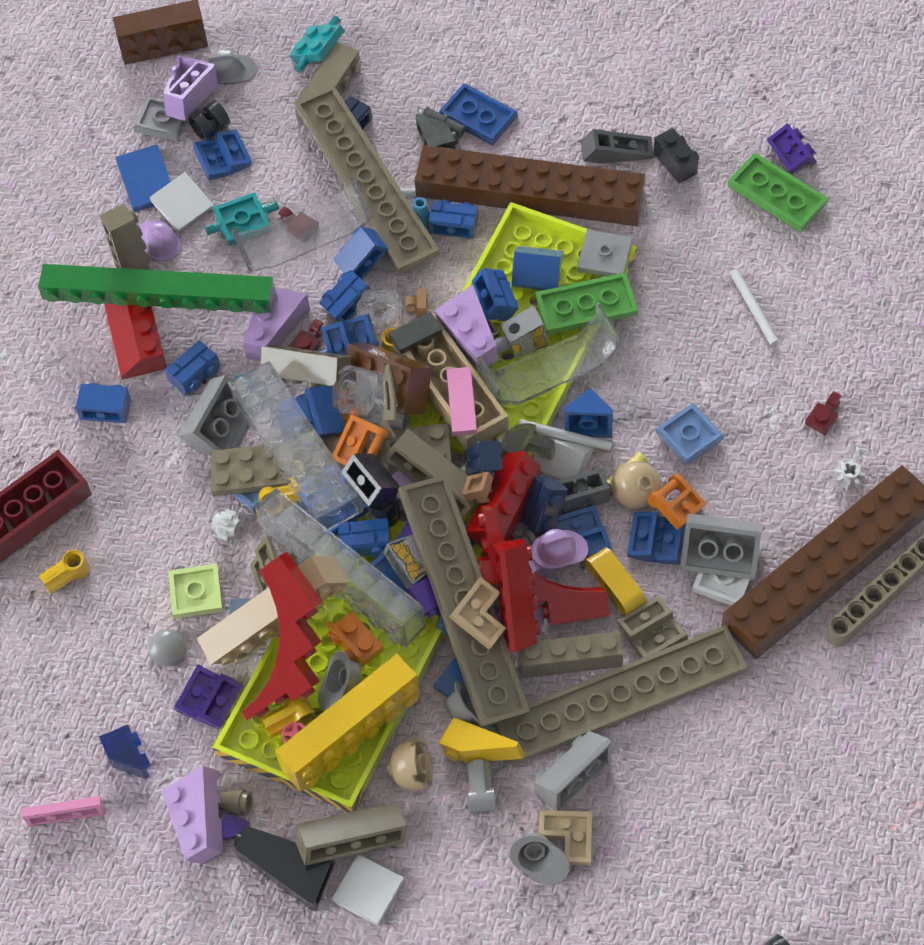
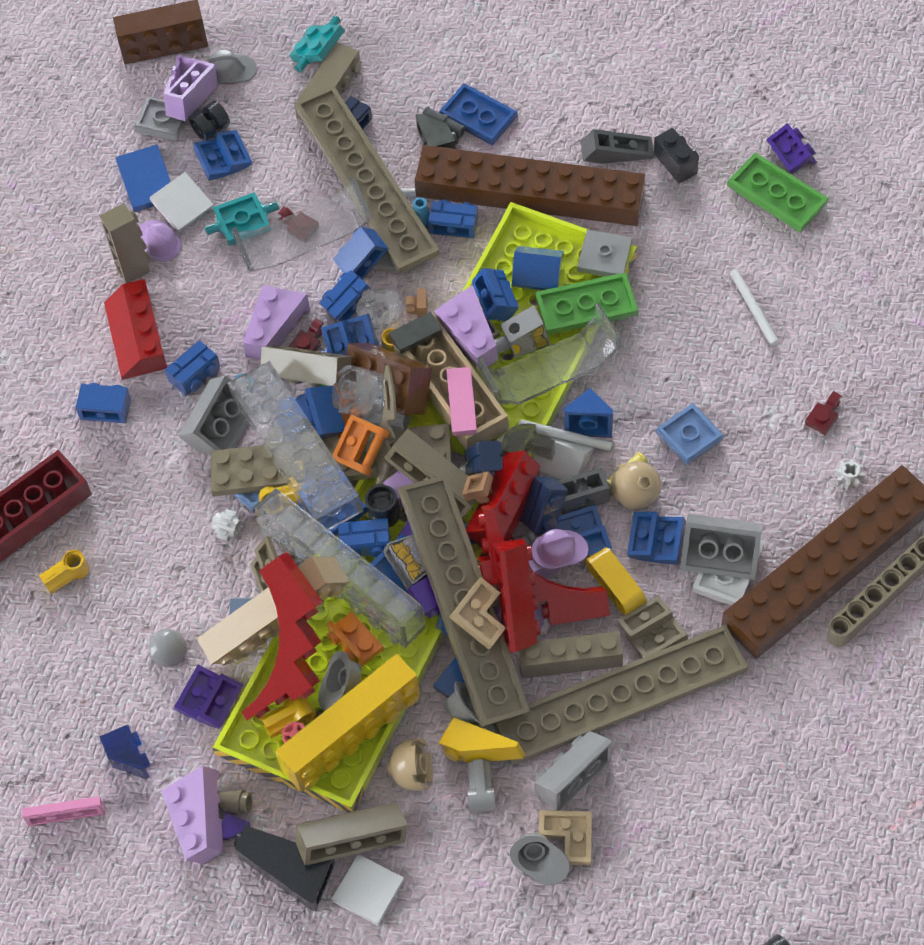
(157, 288): green brick -> none
(195, 591): yellowish green plate -> none
(370, 479): black brick -> none
(686, 503): orange plate -> none

